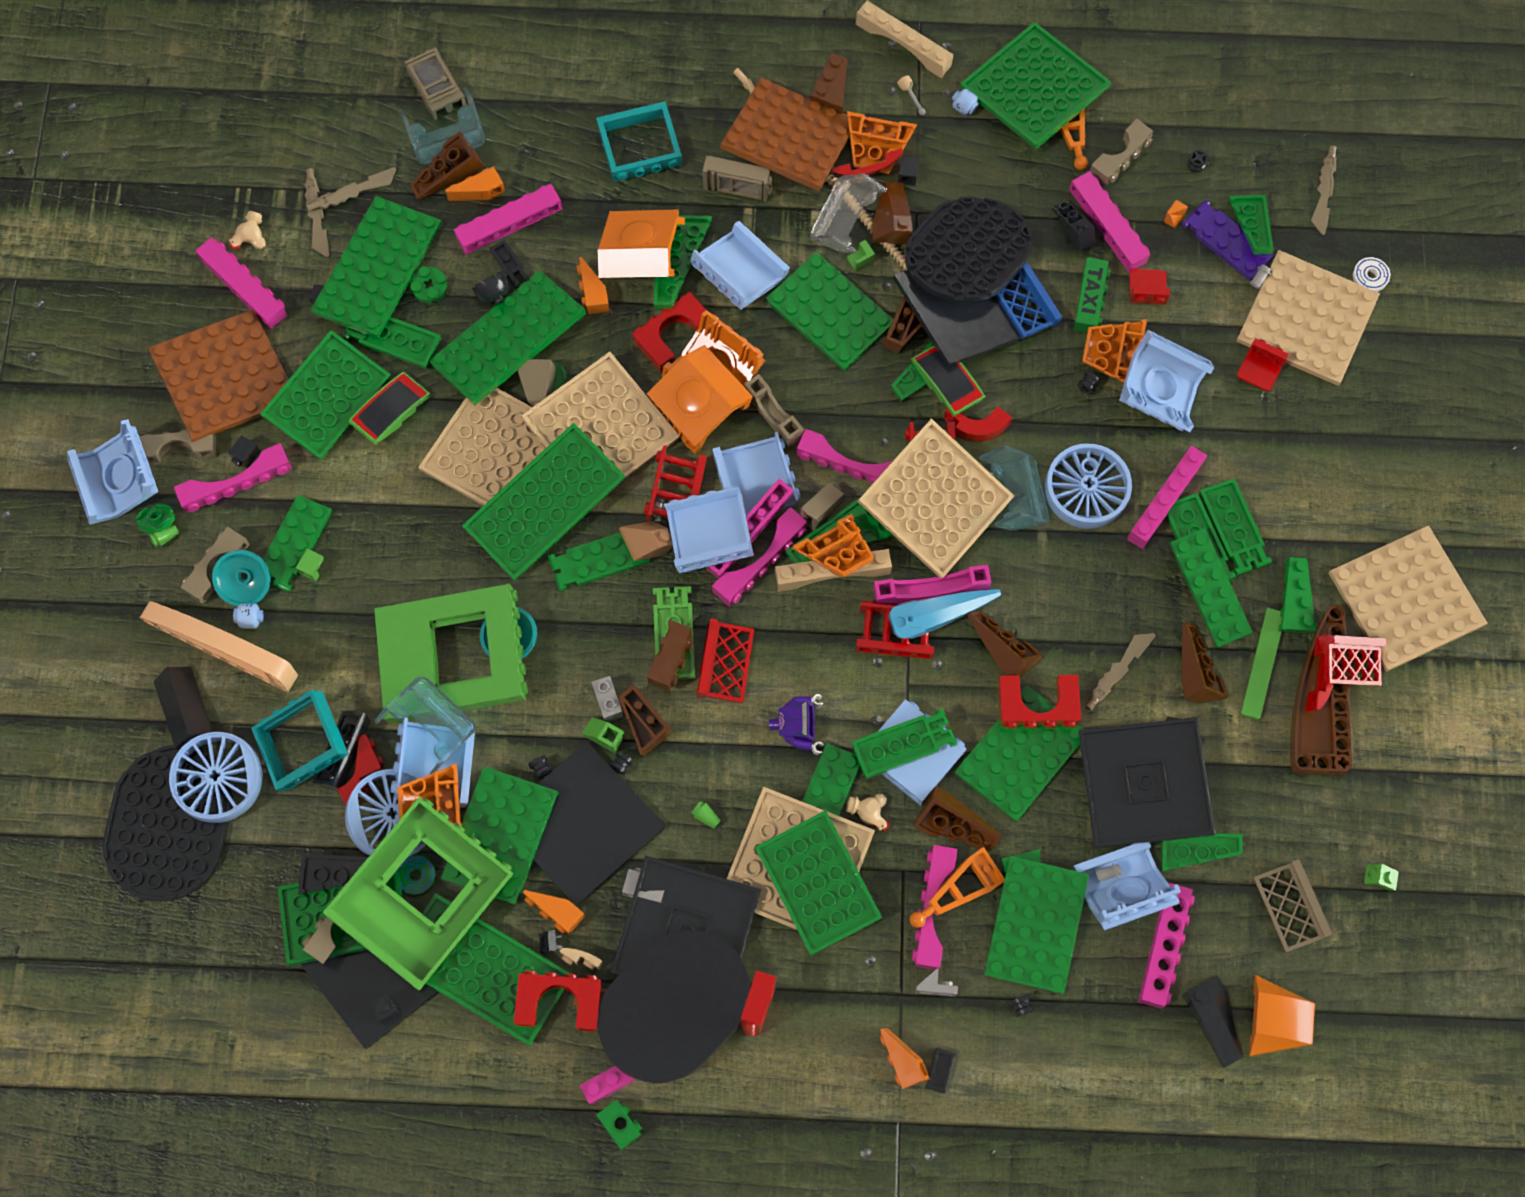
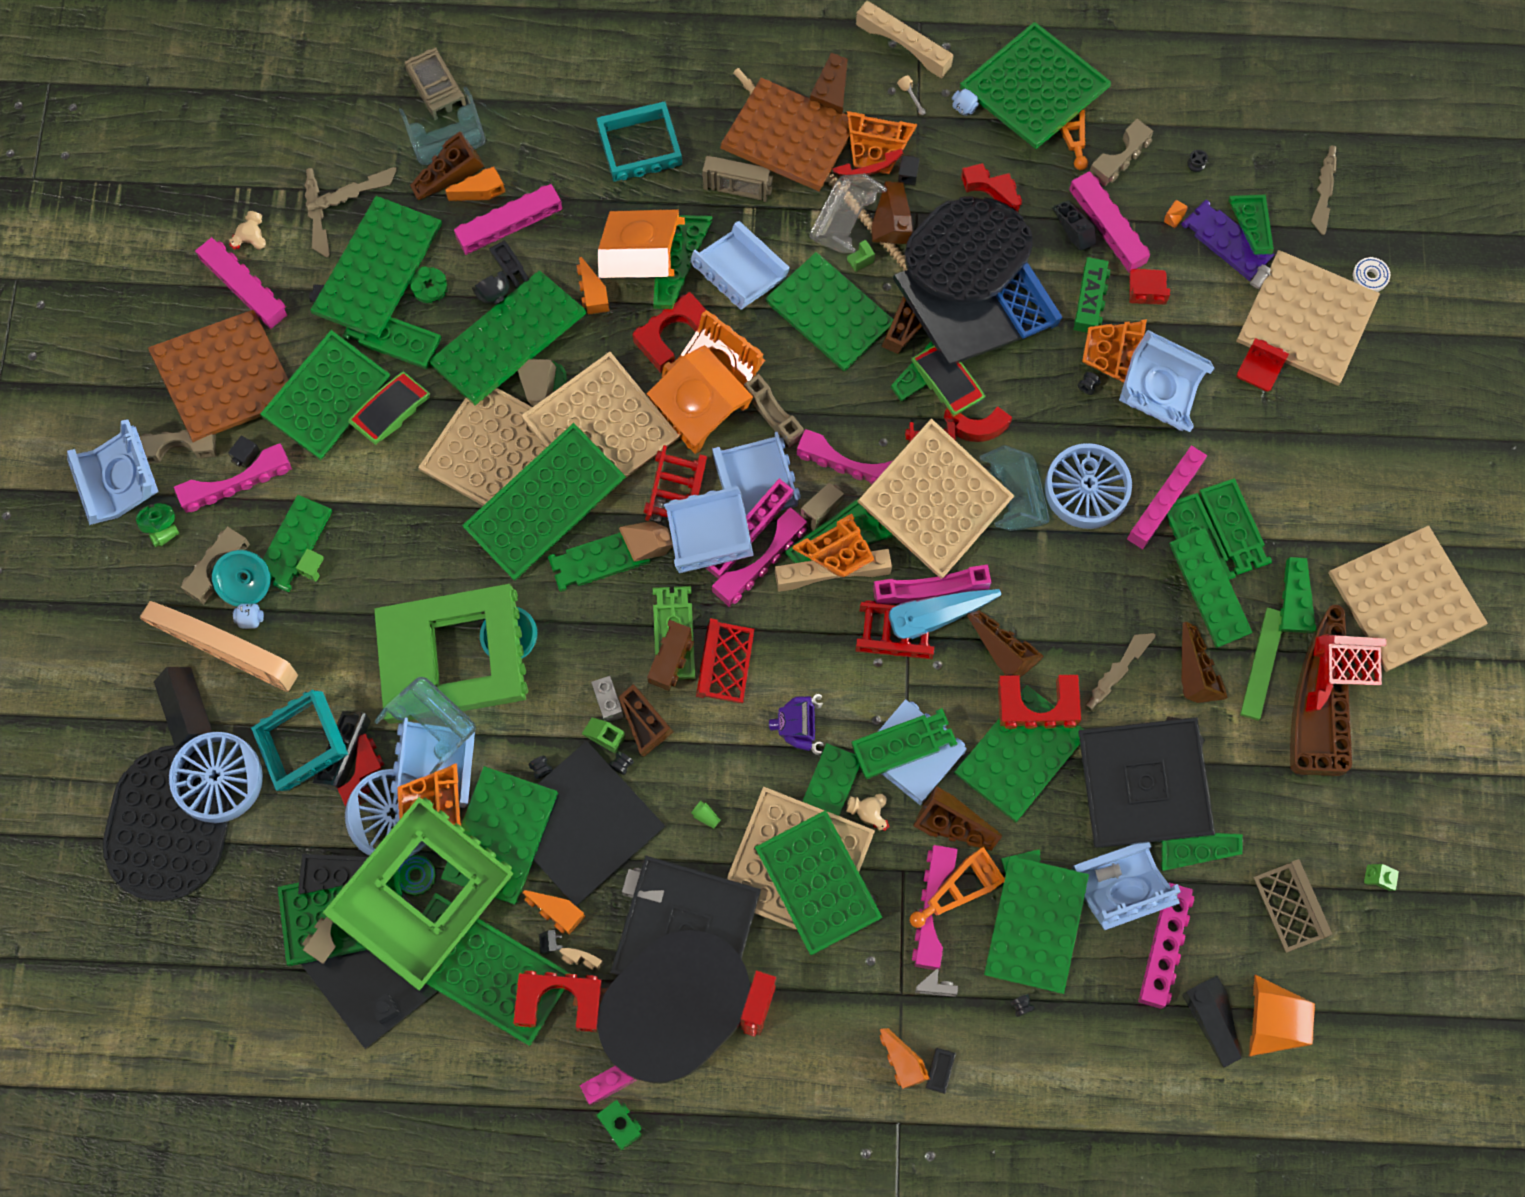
(1000, 187): none -> red arch

